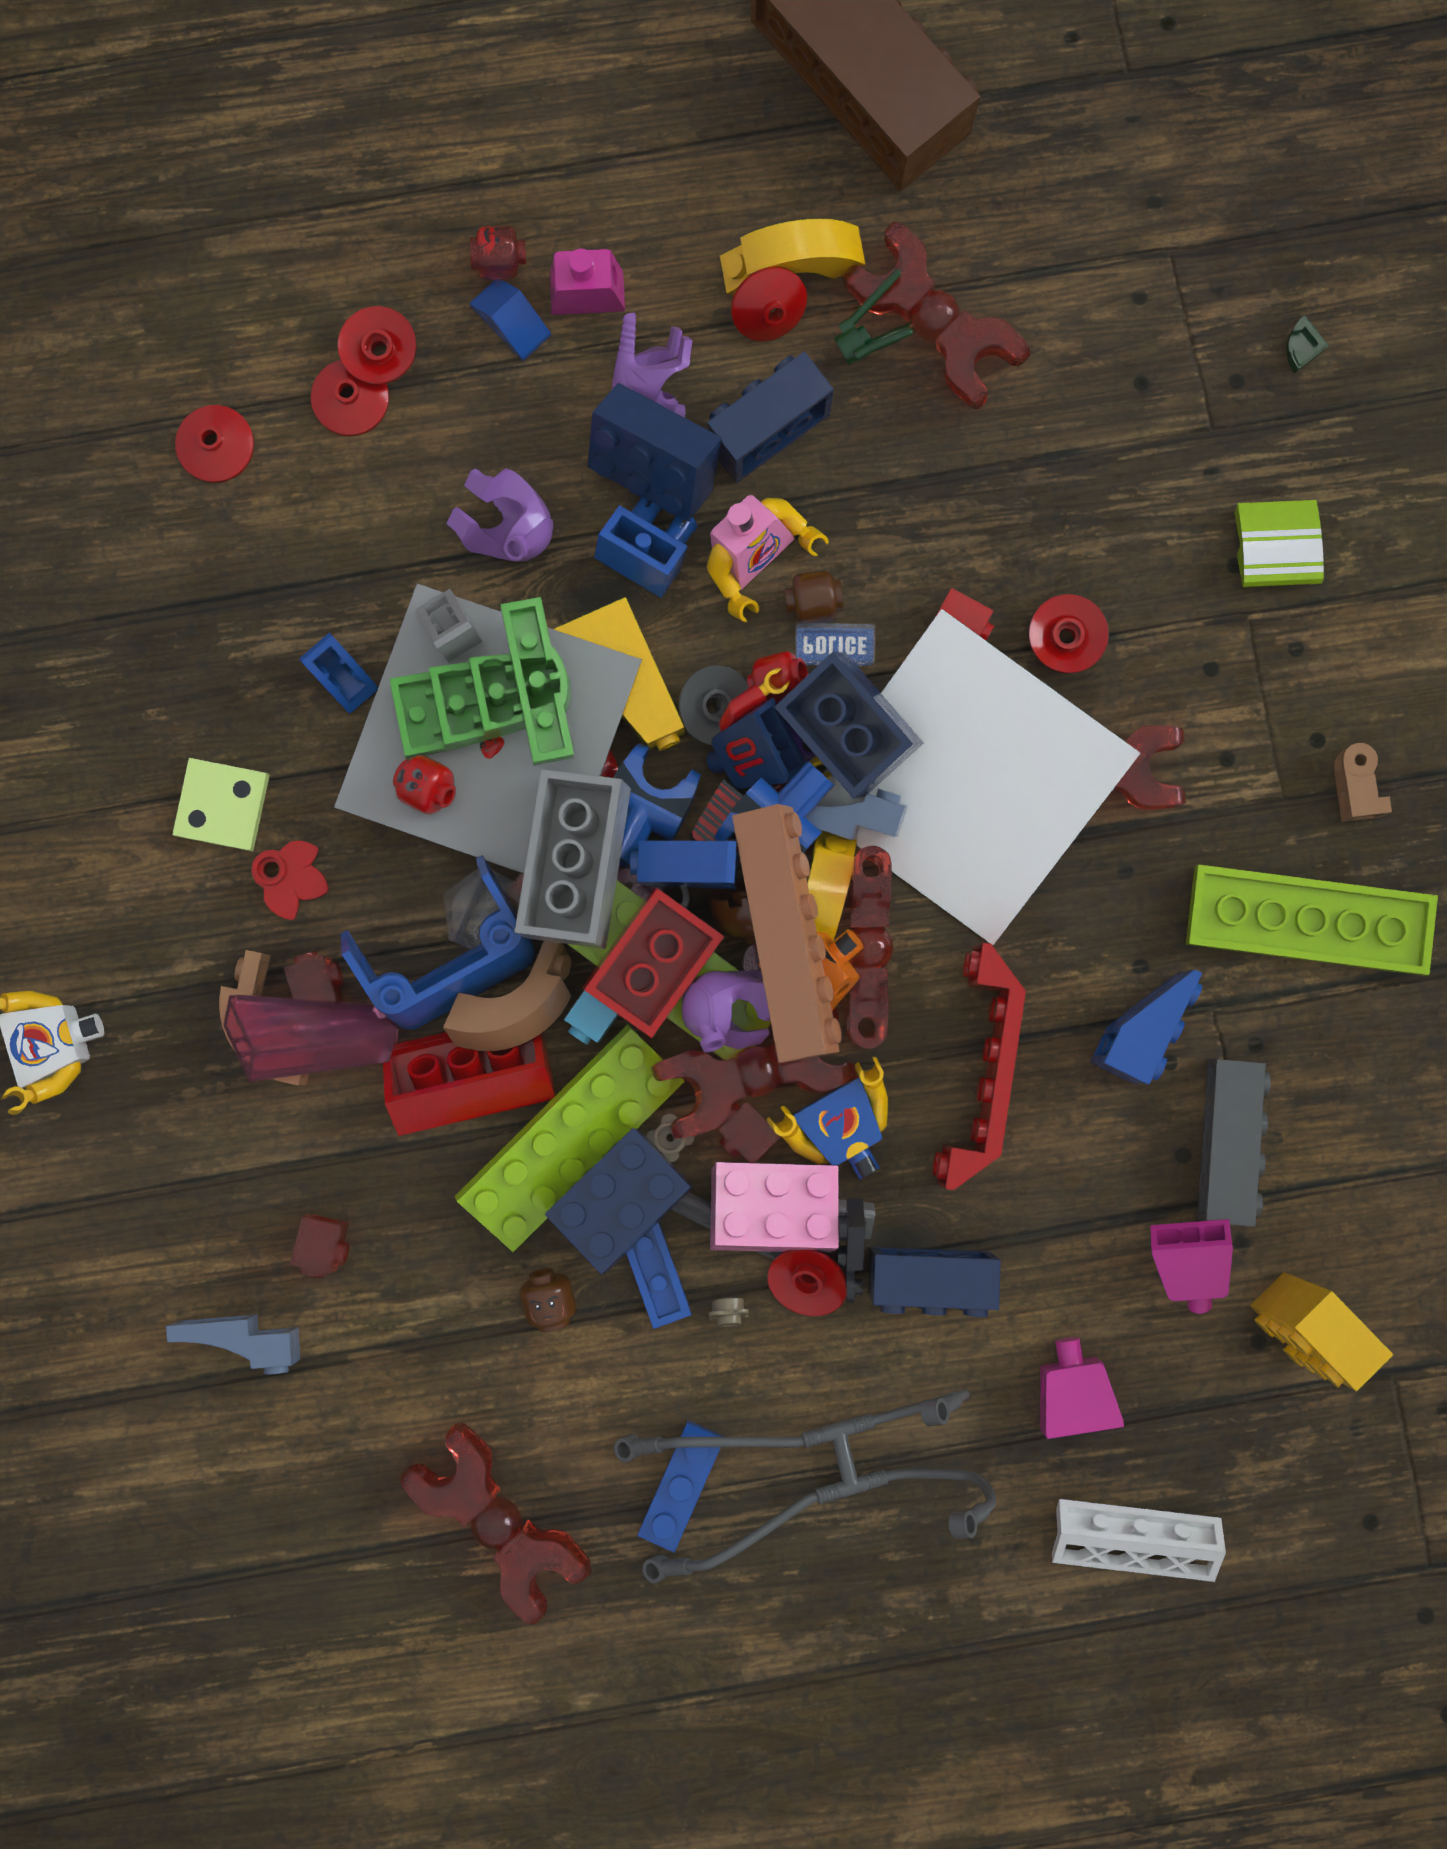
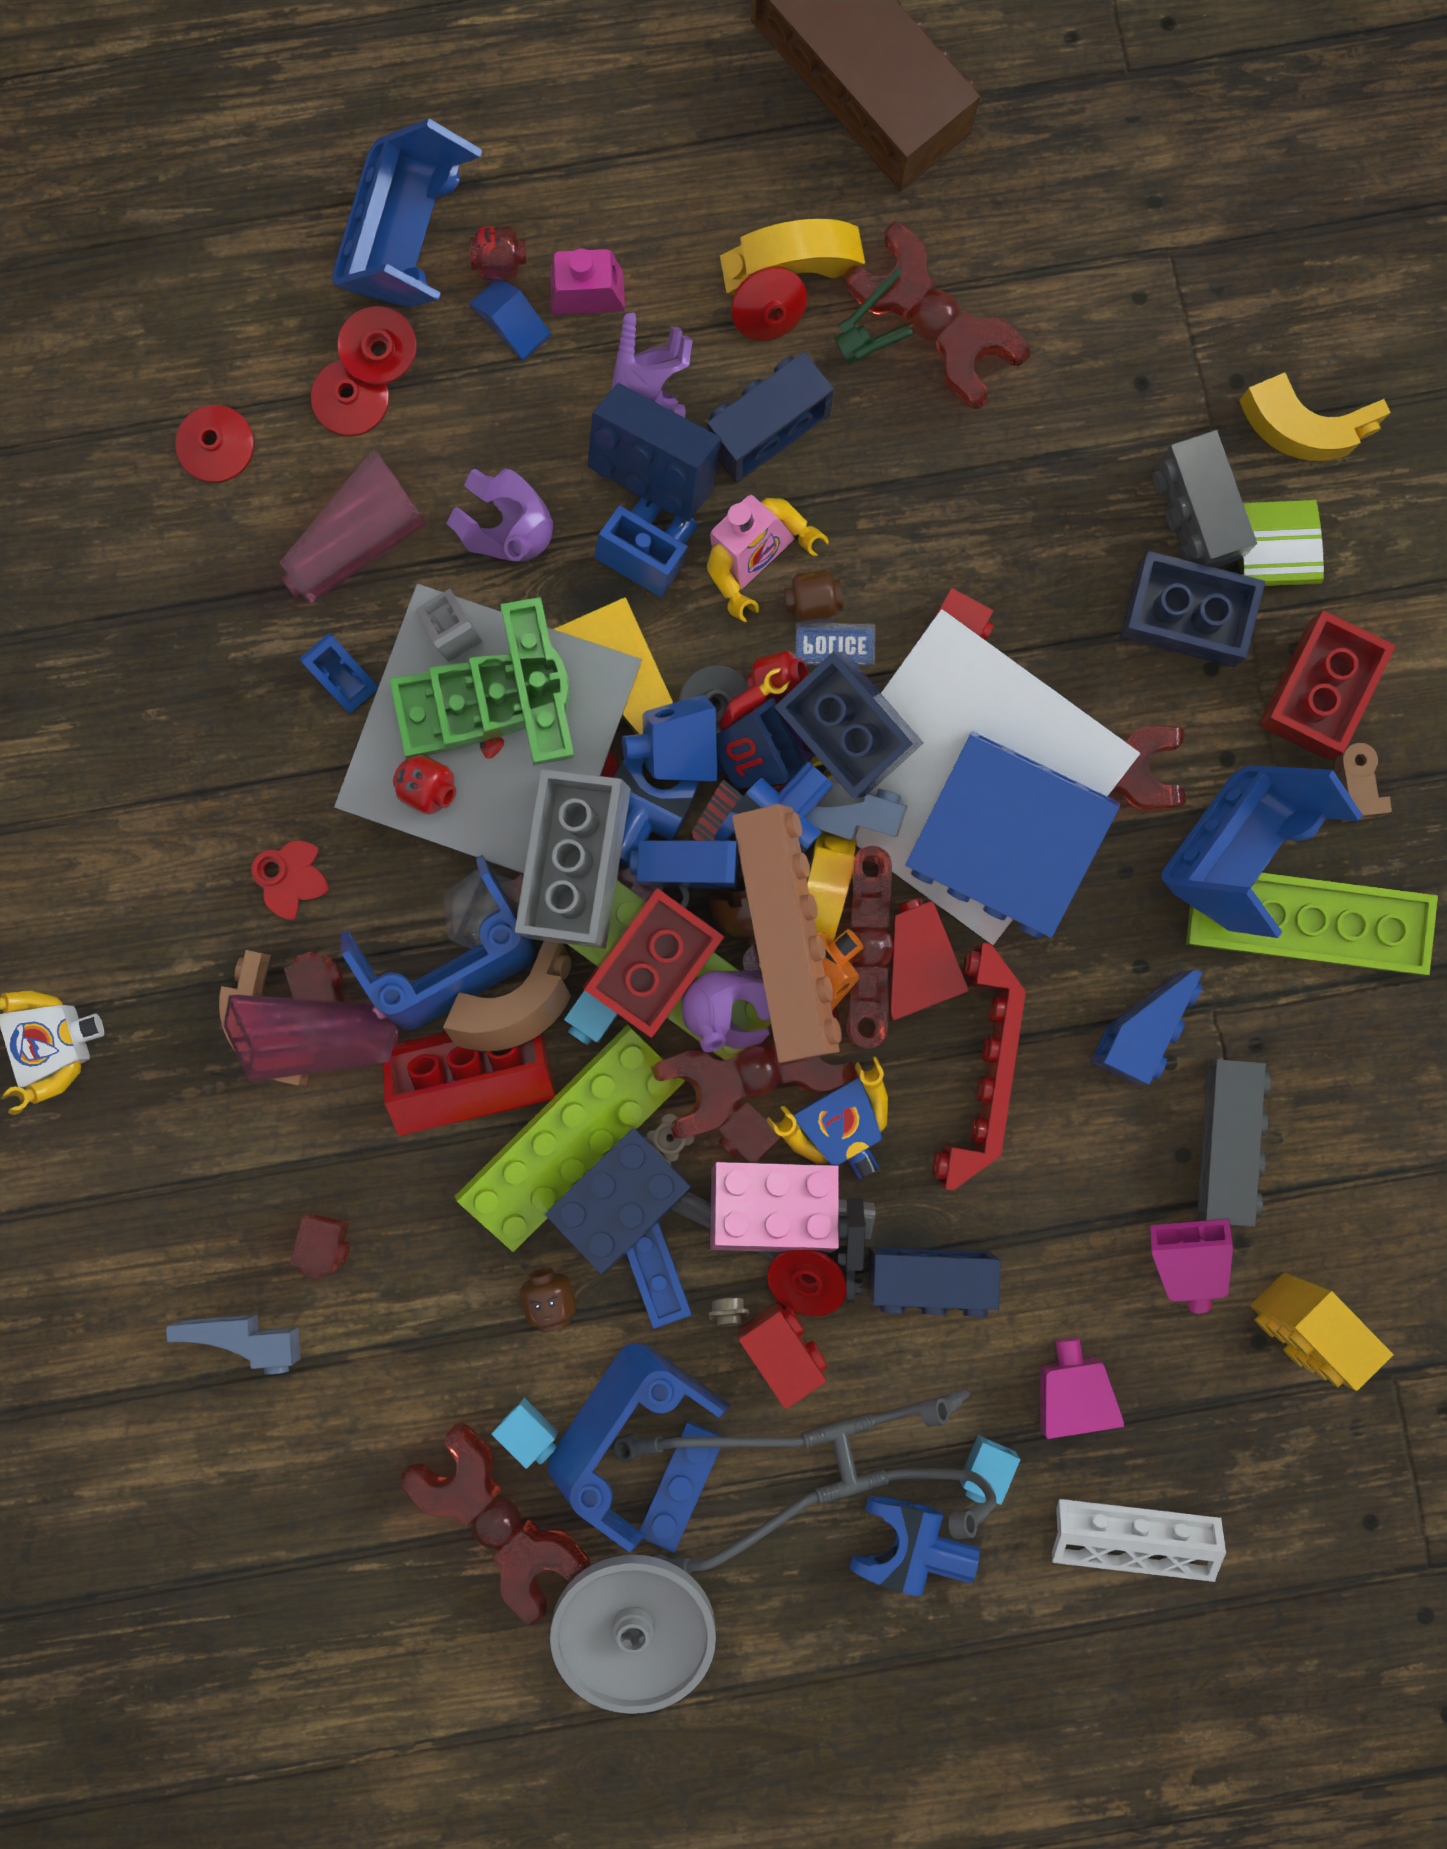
(221, 804): yellowish green tile -> none
(353, 530): none -> clear pink slope
(394, 210): none -> blue windscreen
(526, 1434): none -> medium azure brick
(633, 1634): none -> light grey dish
(634, 1377): none -> blue windscreen
(677, 741): none -> blue torso
(782, 1354): none -> red brick
(915, 1549): none -> blue connector
(922, 961): none -> red slope
(995, 1464): none -> medium azure brick
(1011, 835): none -> blue panel
(1079, 618): red dish -> none
(1192, 609): none -> dark blue brick
(1204, 502): none -> dark grey brick
(1242, 834): none -> blue windscreen
(1300, 433): none -> yellow arch
(1304, 344): dark green tile -> none
(1327, 685): none -> red brick

